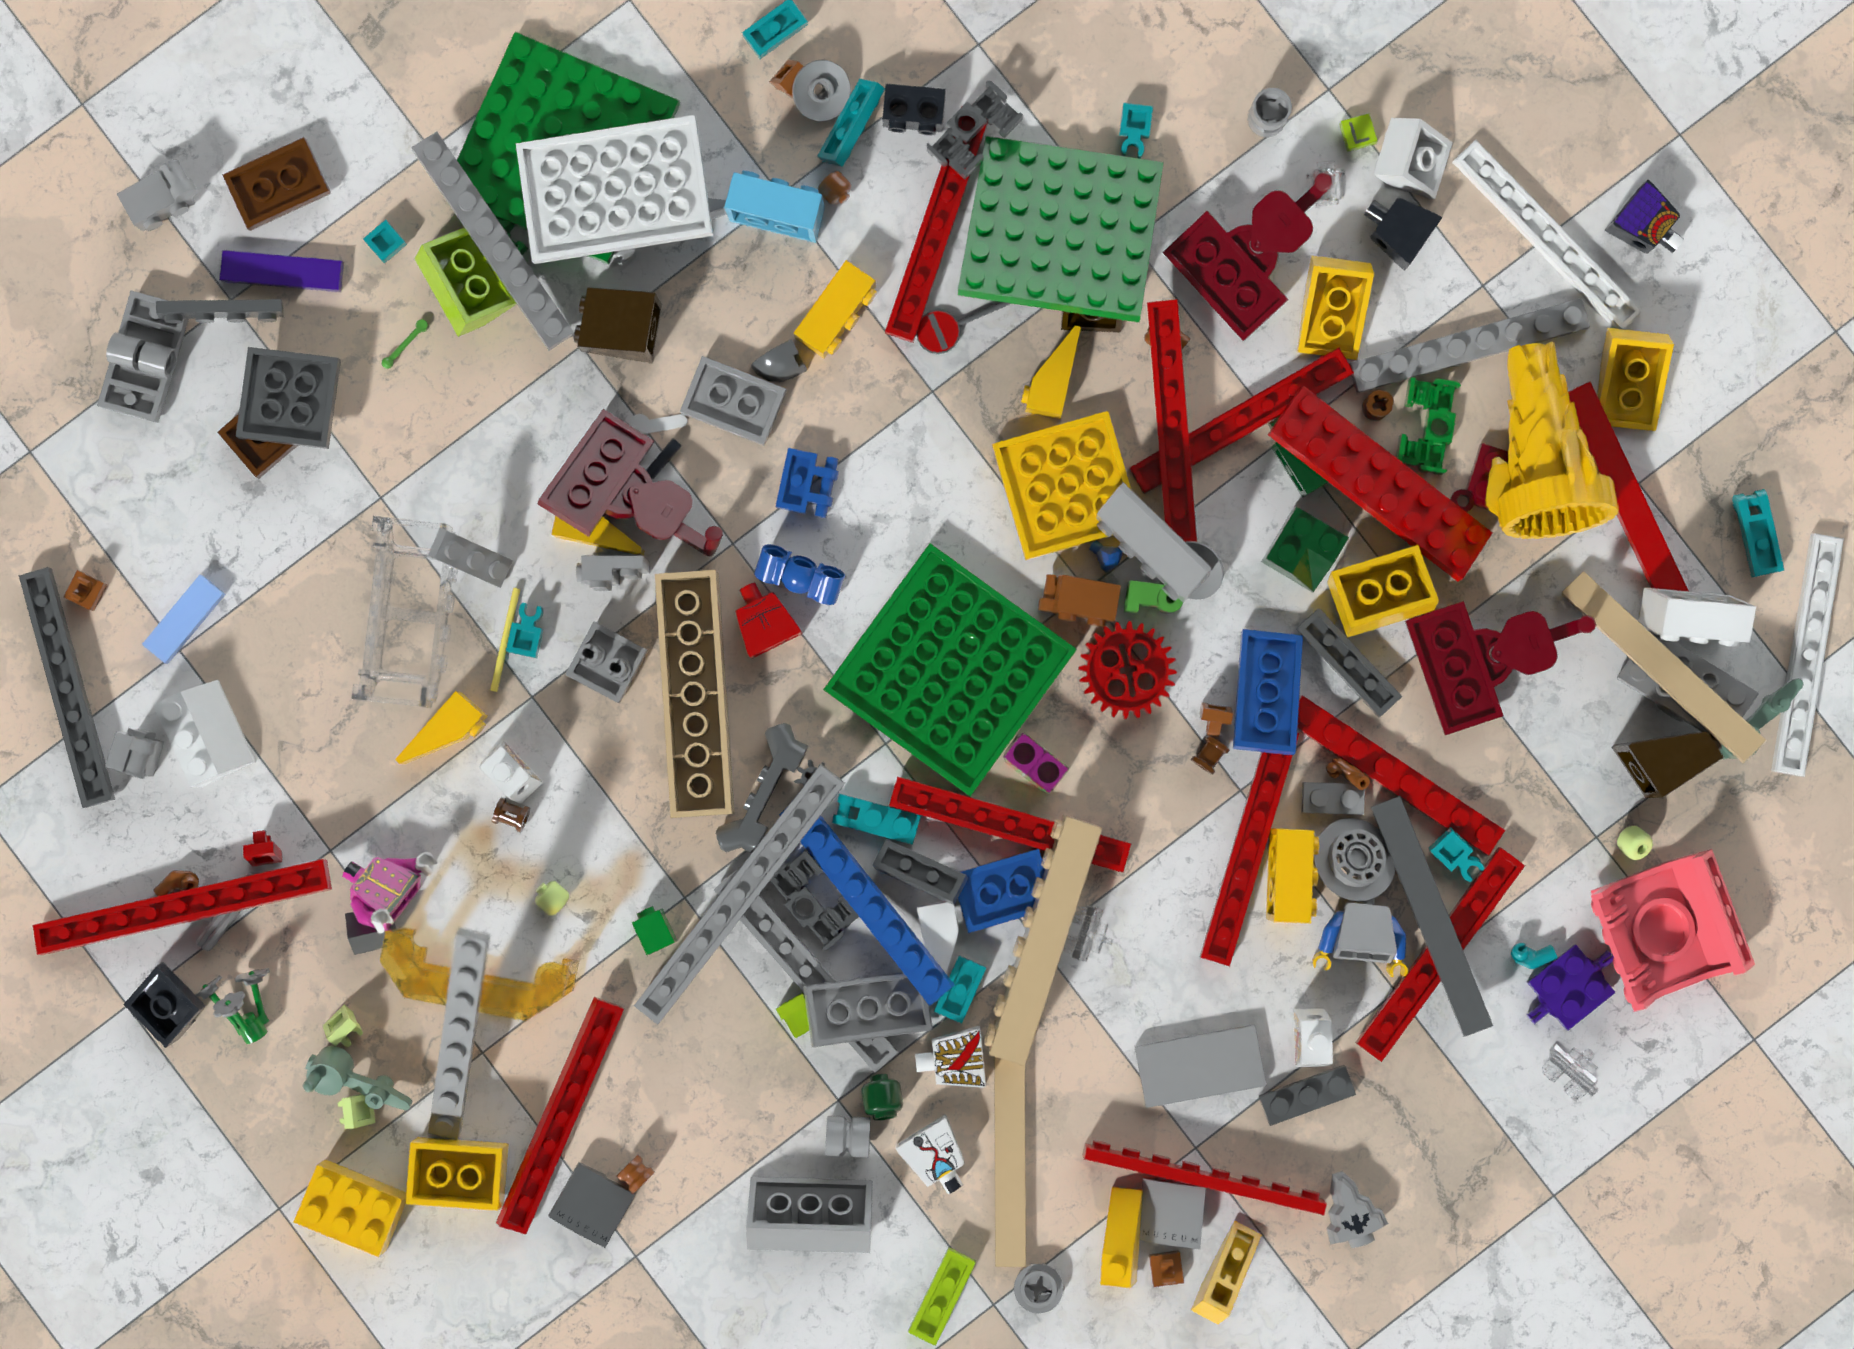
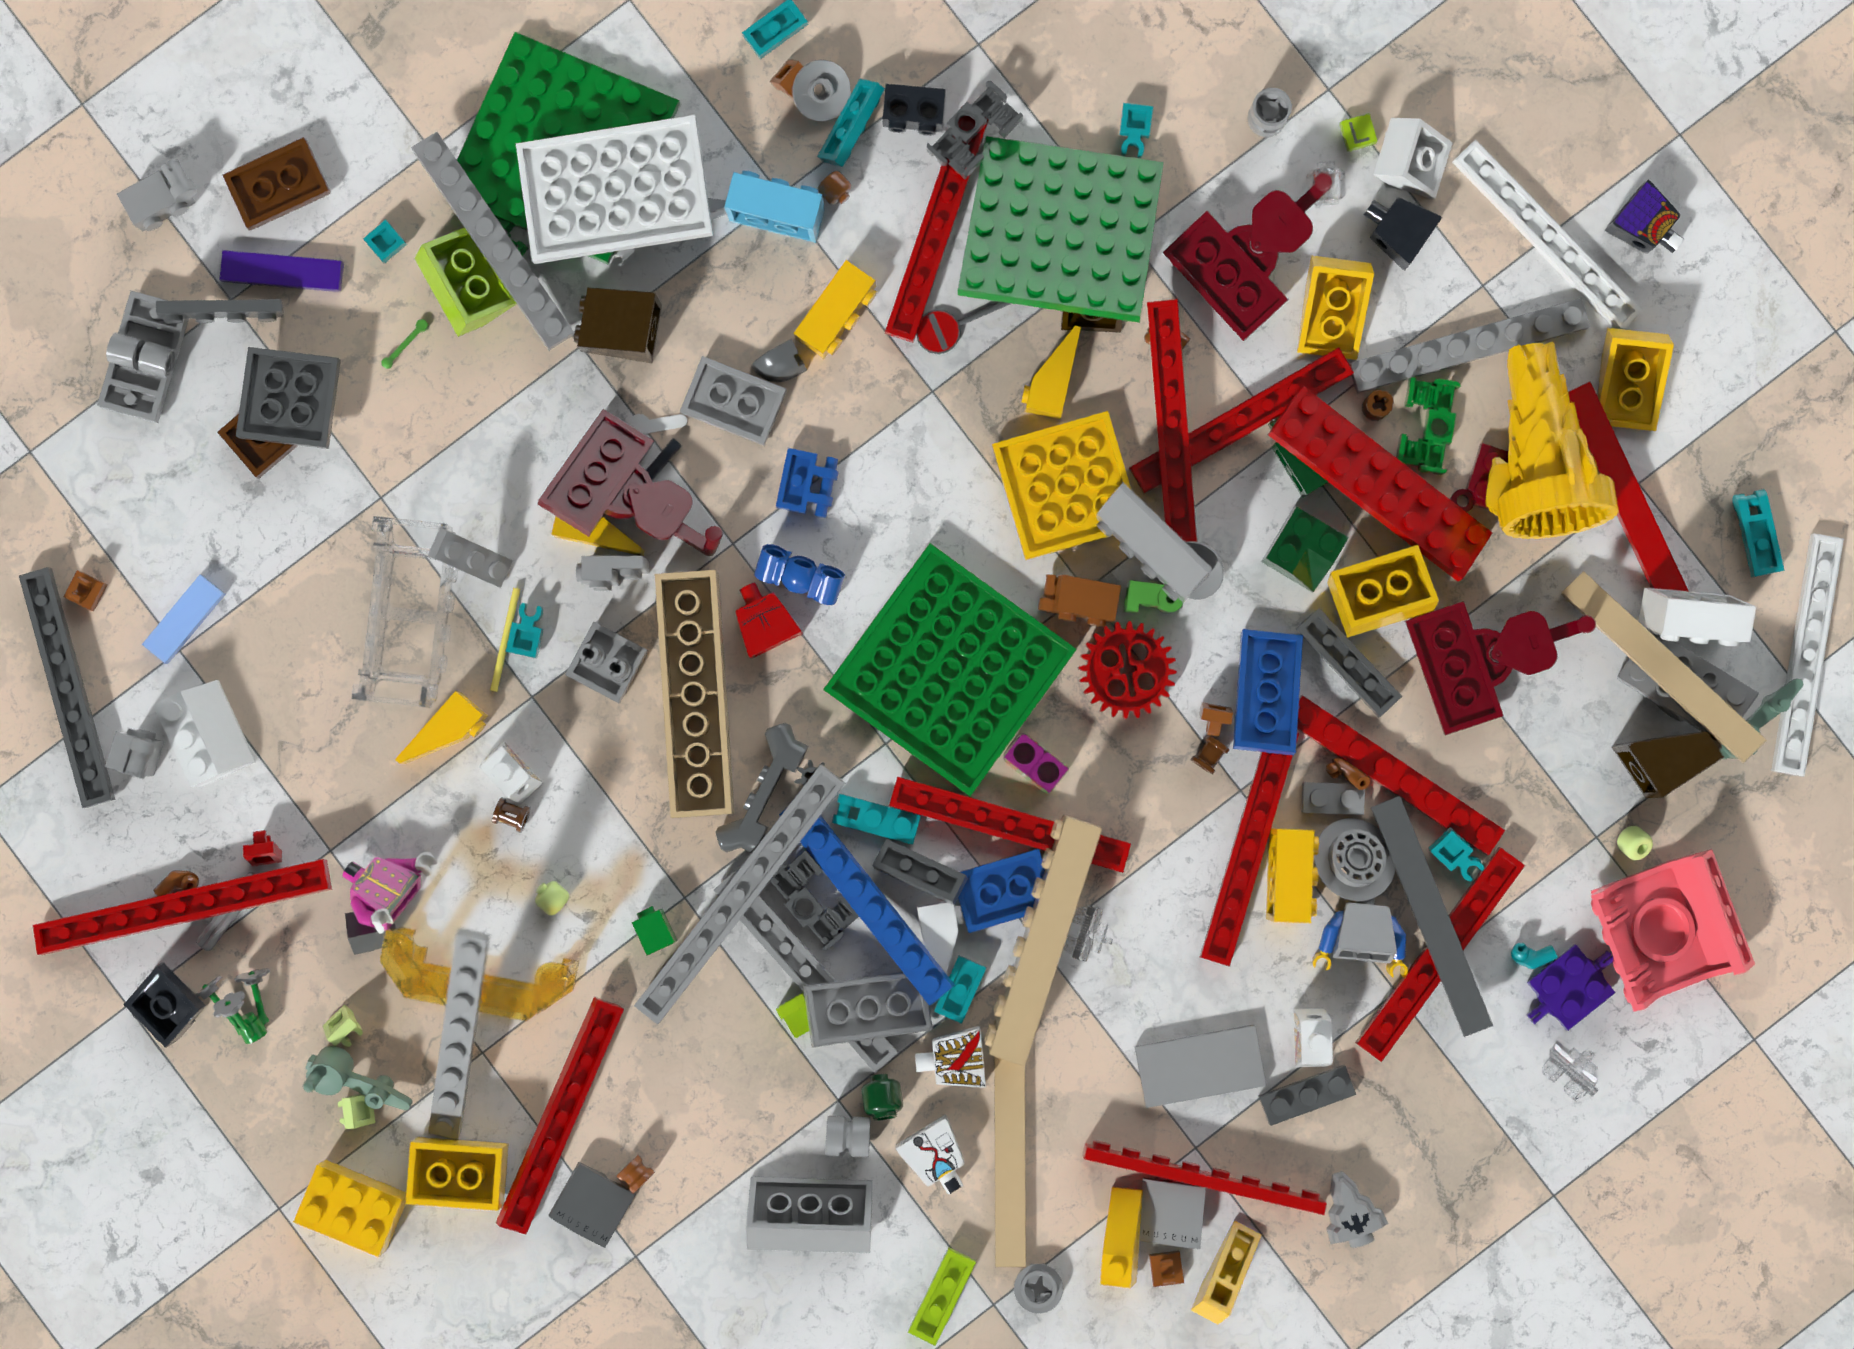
(1107, 556): blue rock -> none

